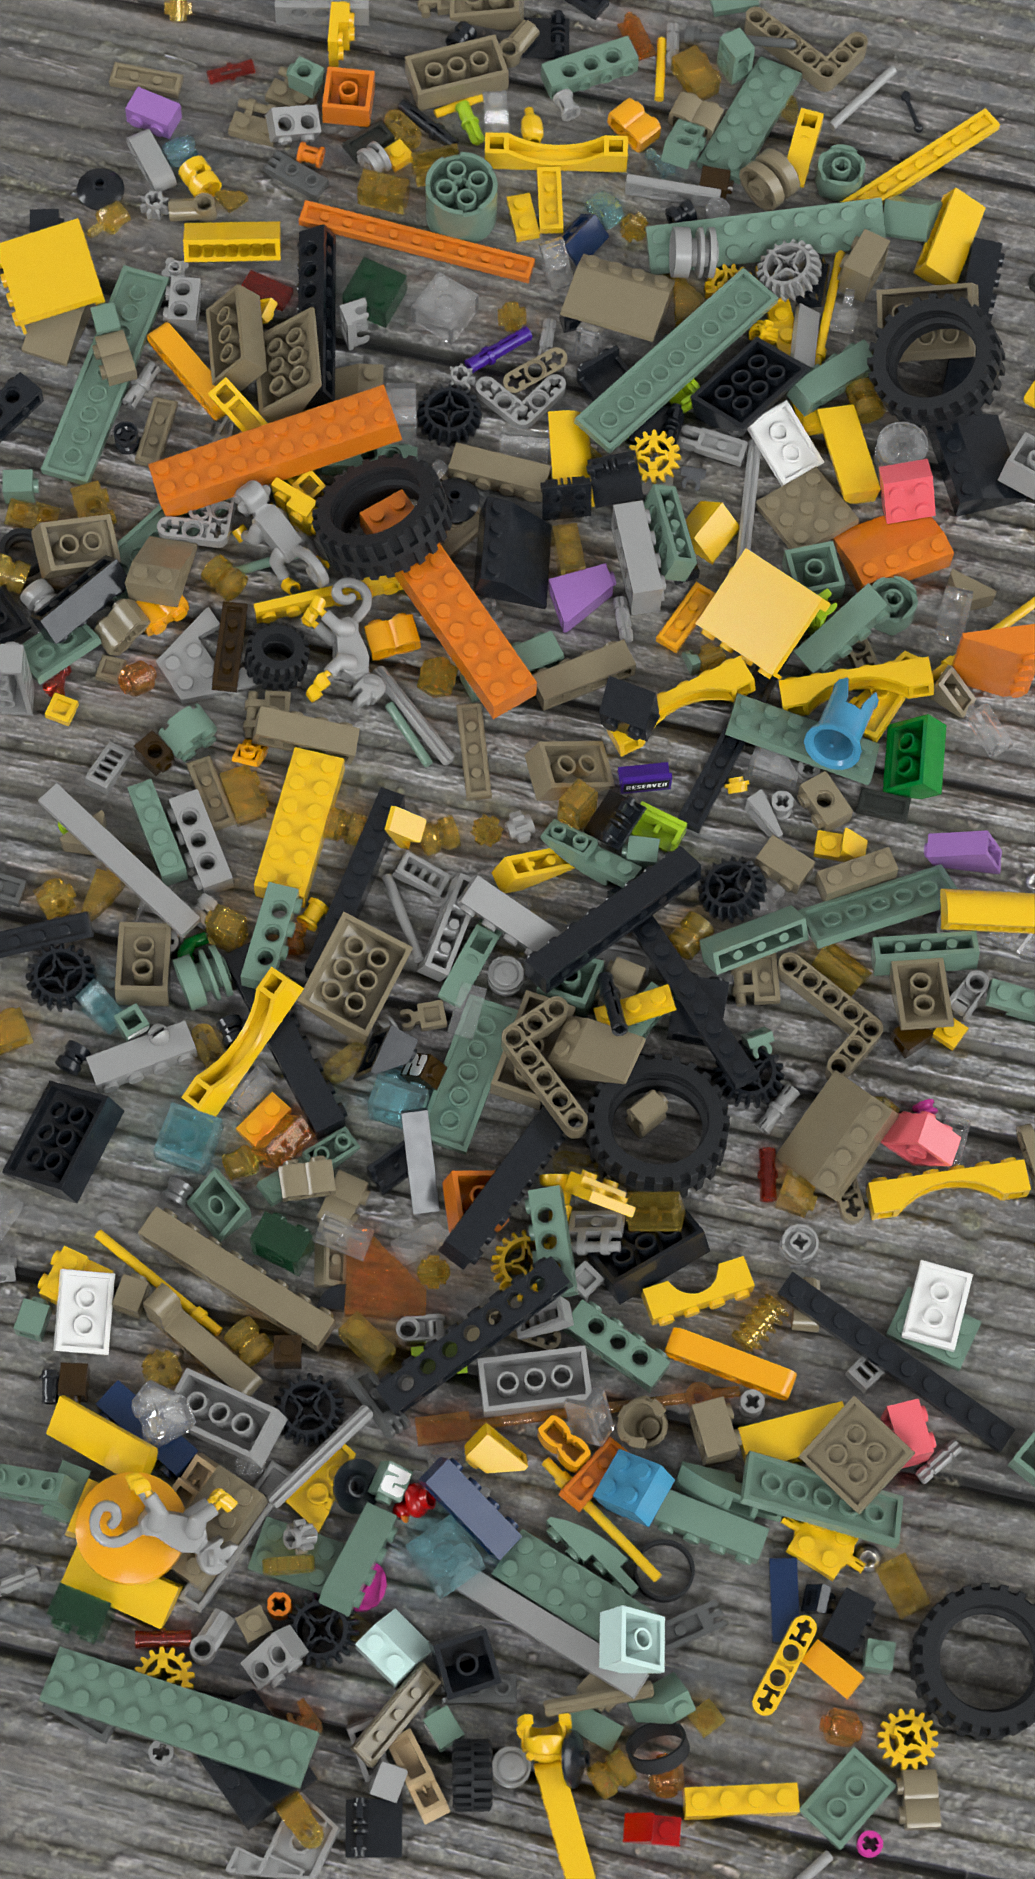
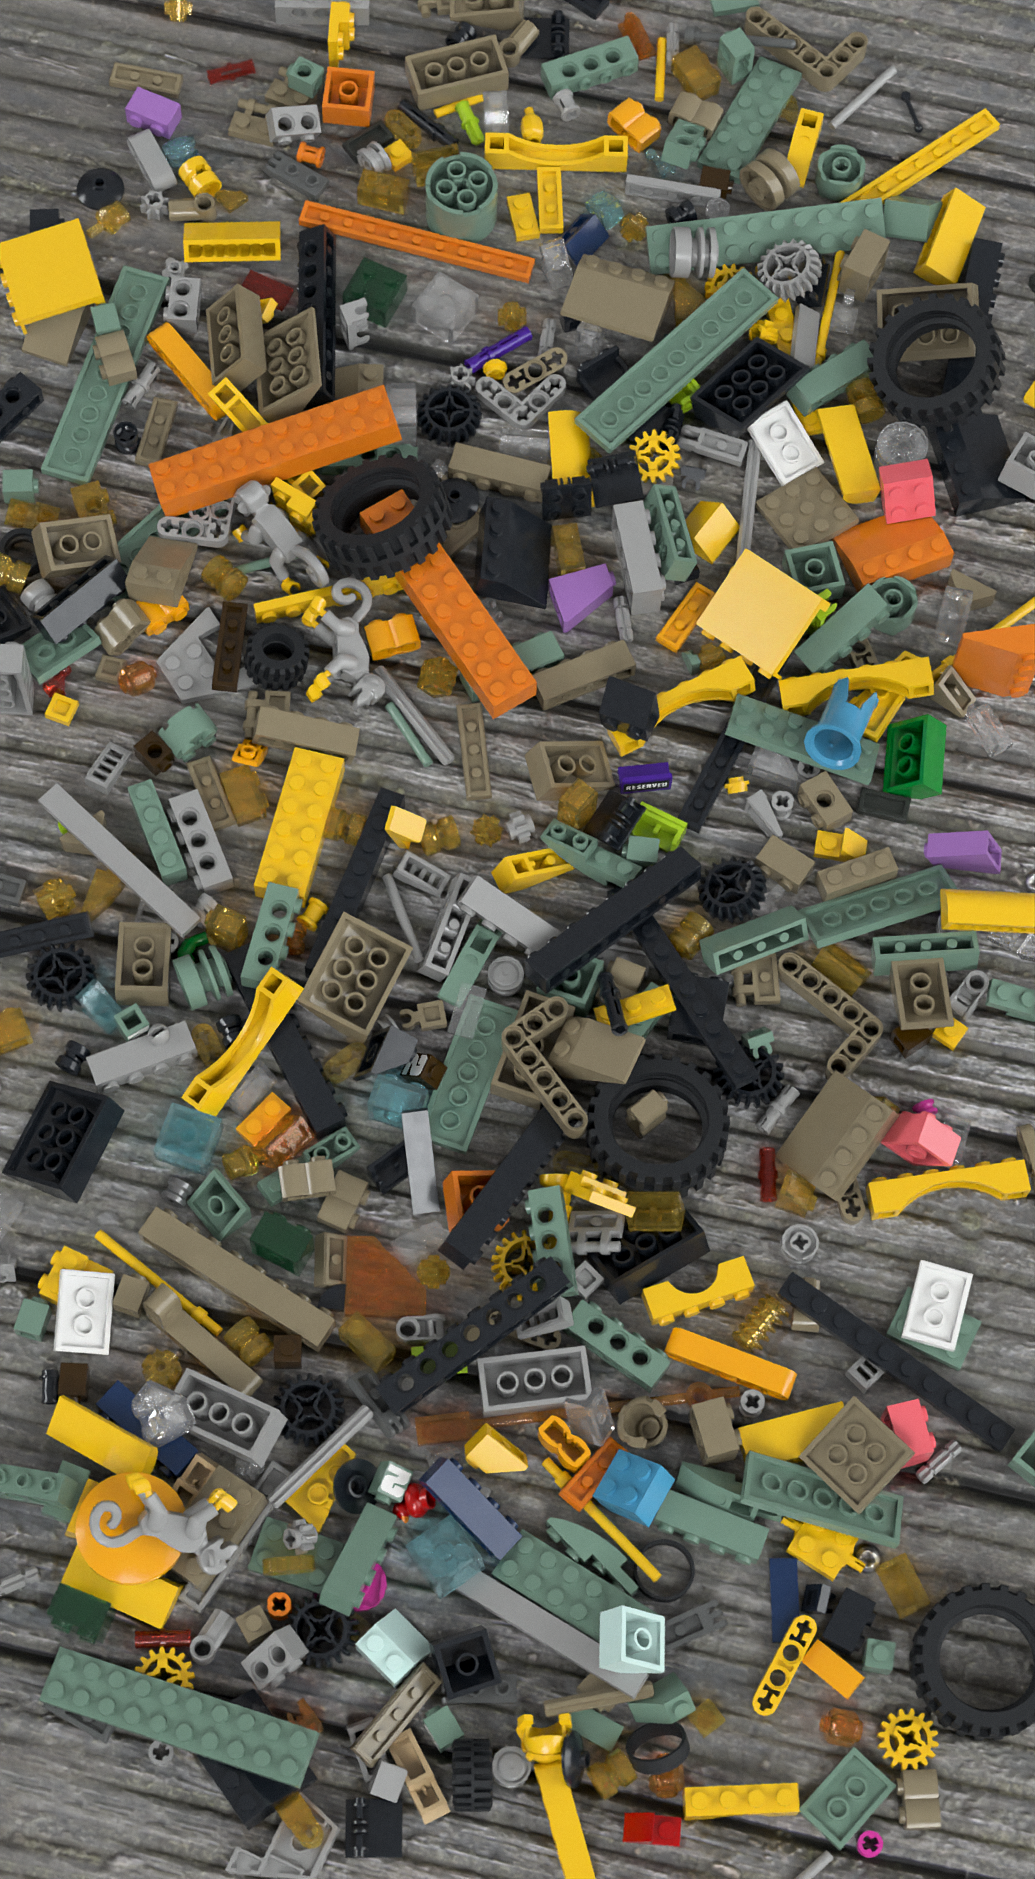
(344, 1235): clear slope -> none
(495, 369): none -> yellow plate

